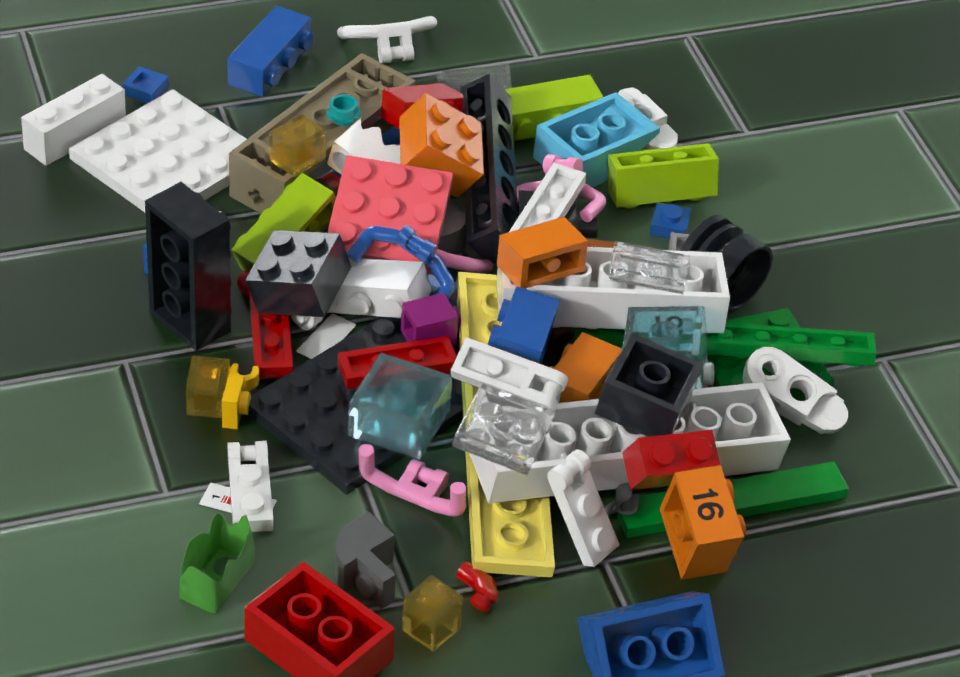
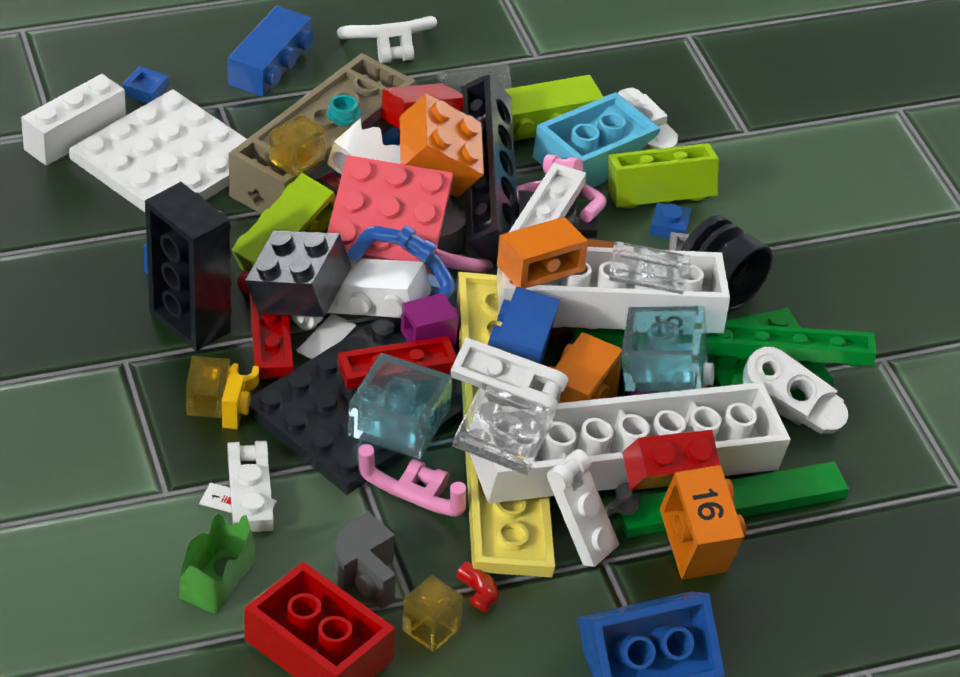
(648, 387): black brick -> none

